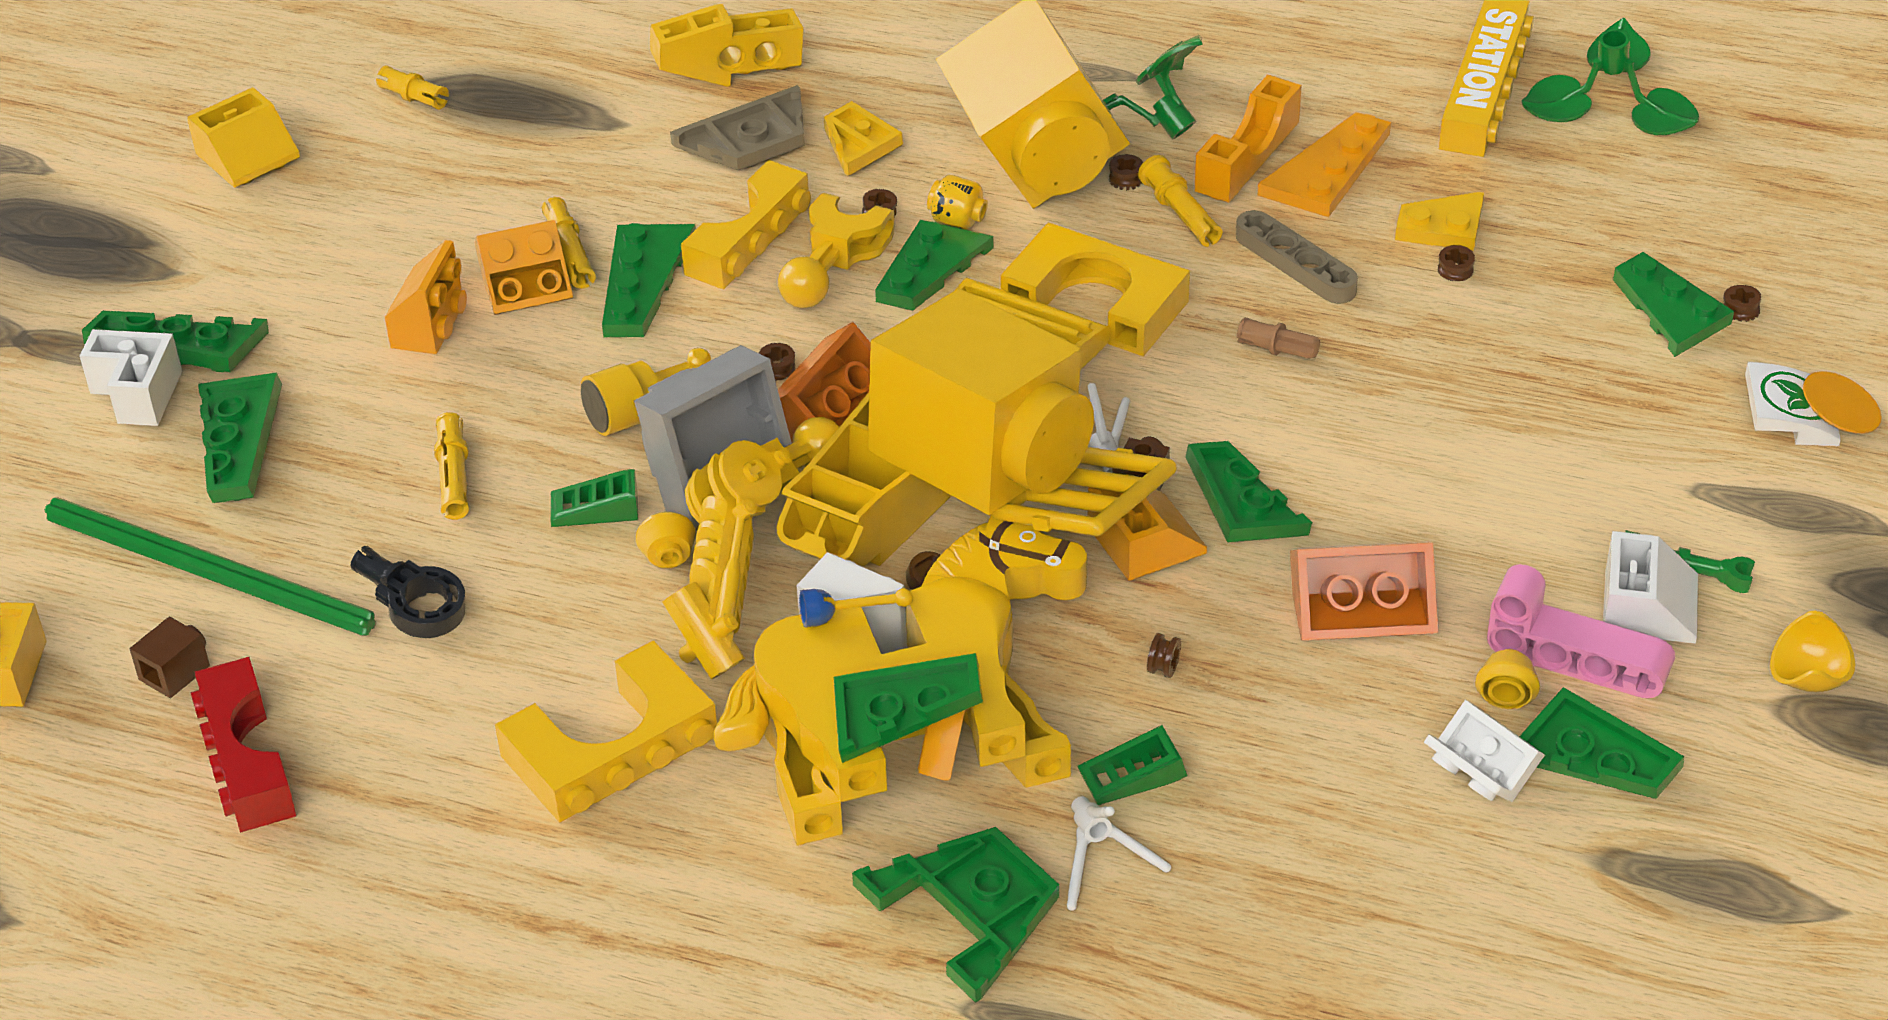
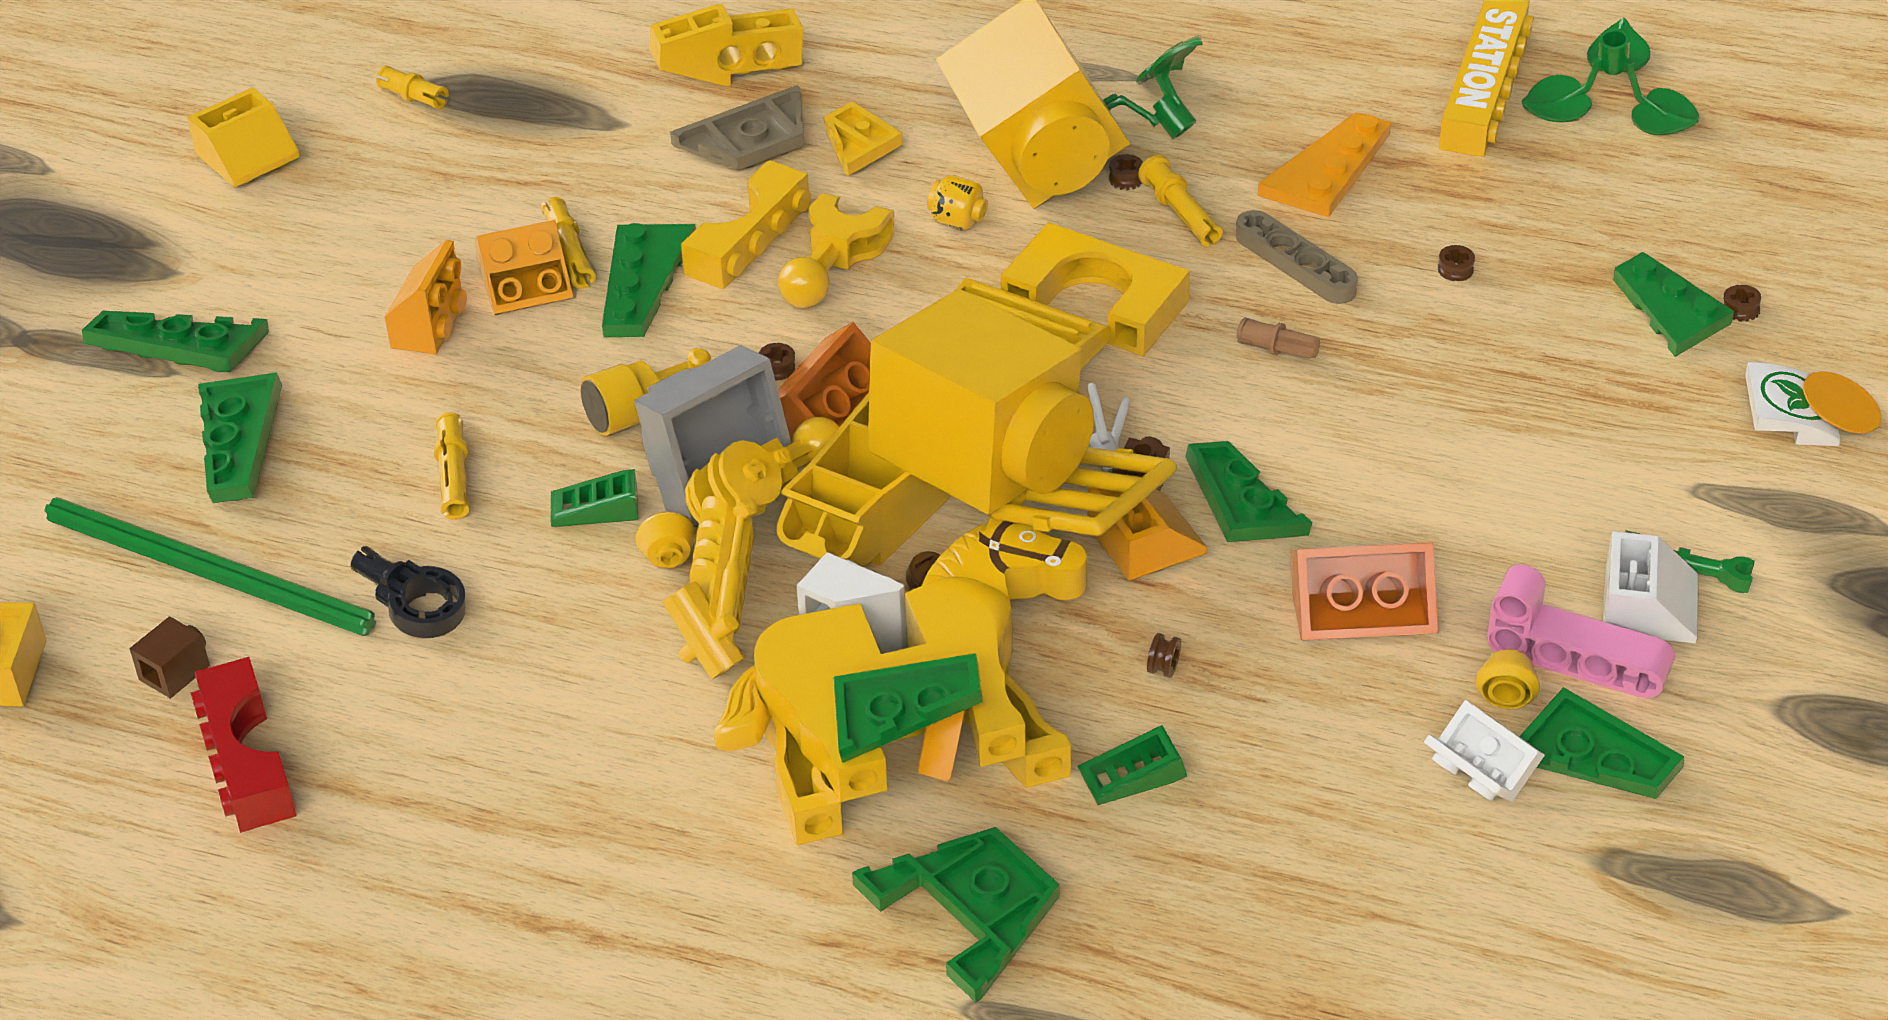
(135, 371): white brick -> none
(577, 774): yellow arch -> none
(819, 606): hinge -> none
(879, 196): reddish brown bush -> none
(927, 260): green wing -> none
(1095, 827): white plant -> none
(1228, 163): light orange arch -> none
(1441, 221): yellow wing -> none
(1813, 654): yellow helmet -> none

